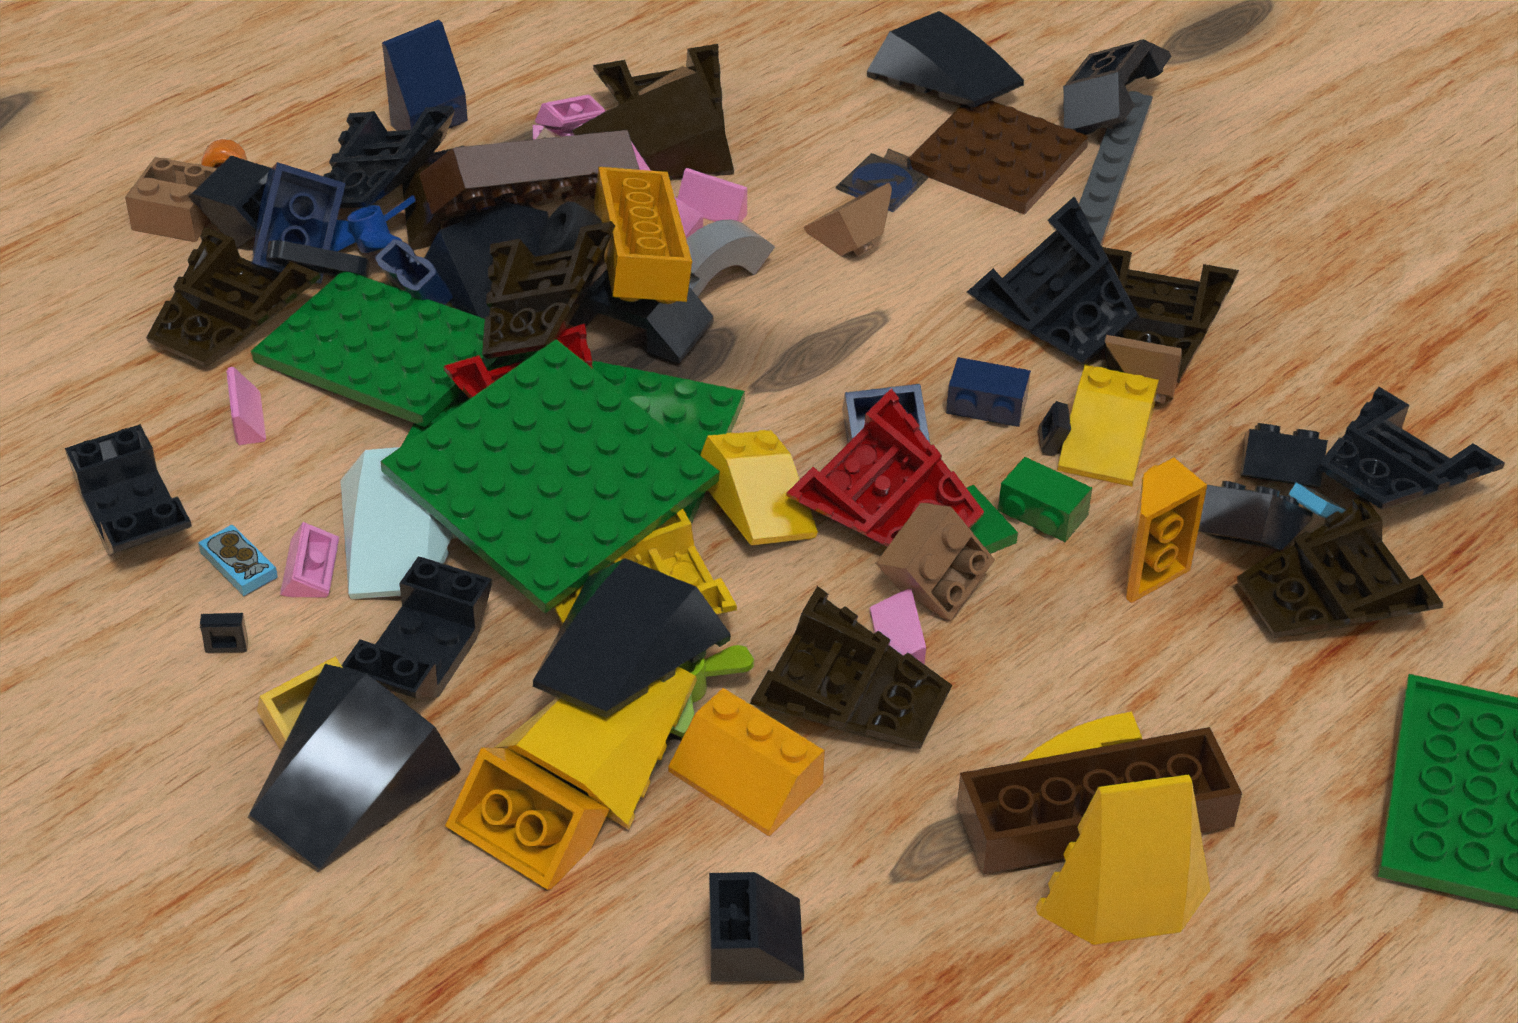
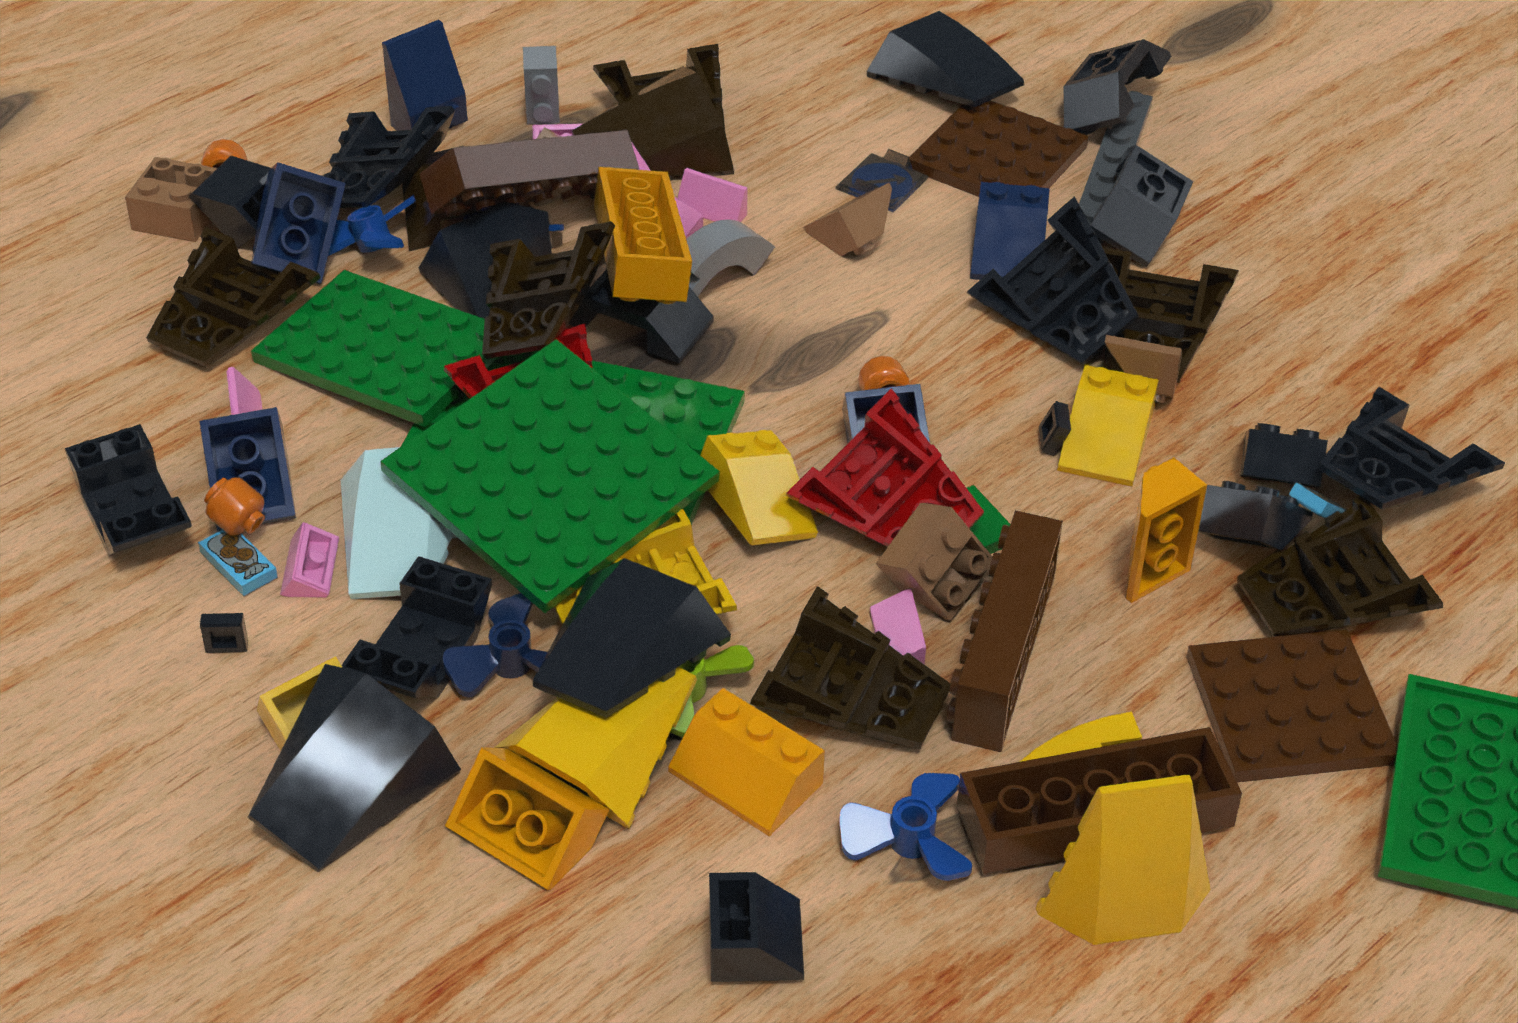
(234, 506): none -> orange head
(255, 450): none -> dark blue slope
(316, 259): black beam -> none
(412, 273): dark blue brick -> none
(506, 655): none -> dark blue piece
(541, 85): none -> light grey brick
(563, 228): black tyre -> none
(568, 111): bright pink slope -> none
(882, 373): none -> orange head
(908, 828): none -> blue piece
(988, 391): dark blue brick -> none
(1004, 631): none -> reddish brown brick
(1007, 226): none -> dark blue slope
(1044, 499): green brick -> none
(1141, 205): none -> black slope
(1291, 705): none -> reddish brown plate

